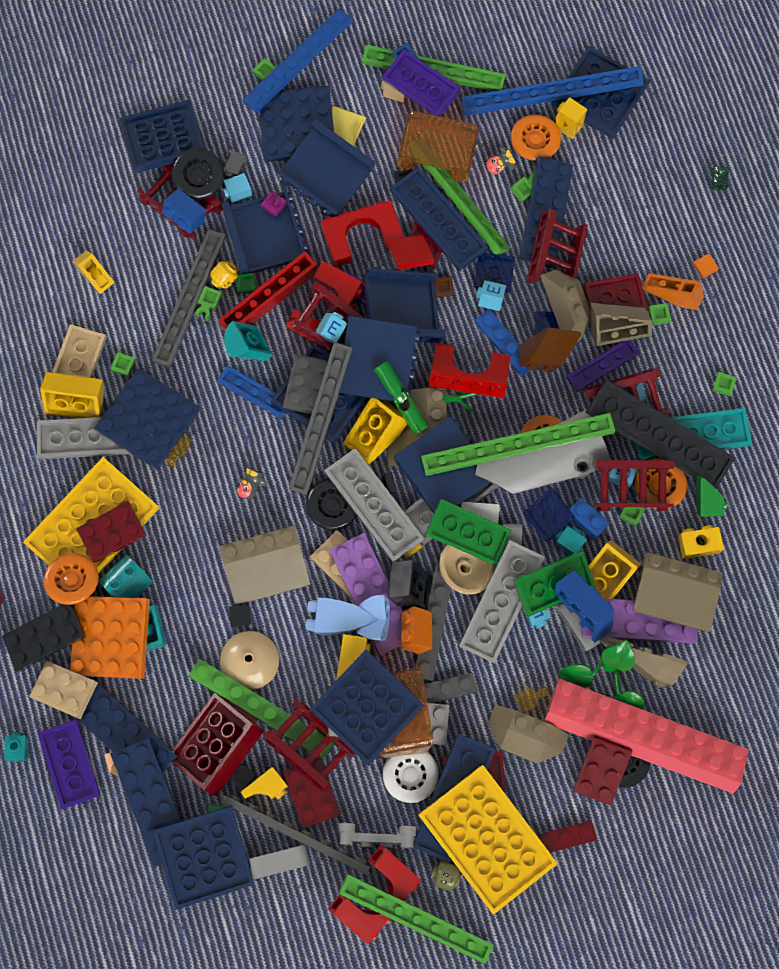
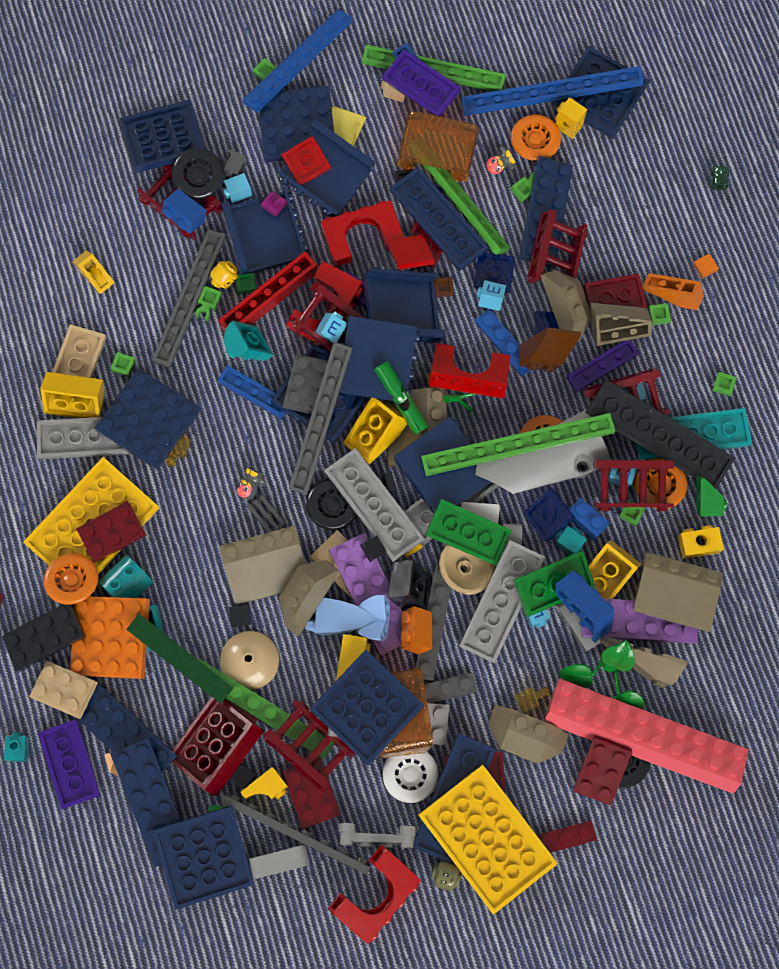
(179, 658): none -> dark green tile
(256, 503): none -> dark grey tile
(305, 593): none -> dark tan wedge
(306, 161): none -> red tile
(373, 548): none -> black tile
(415, 918): bright green plate -> none

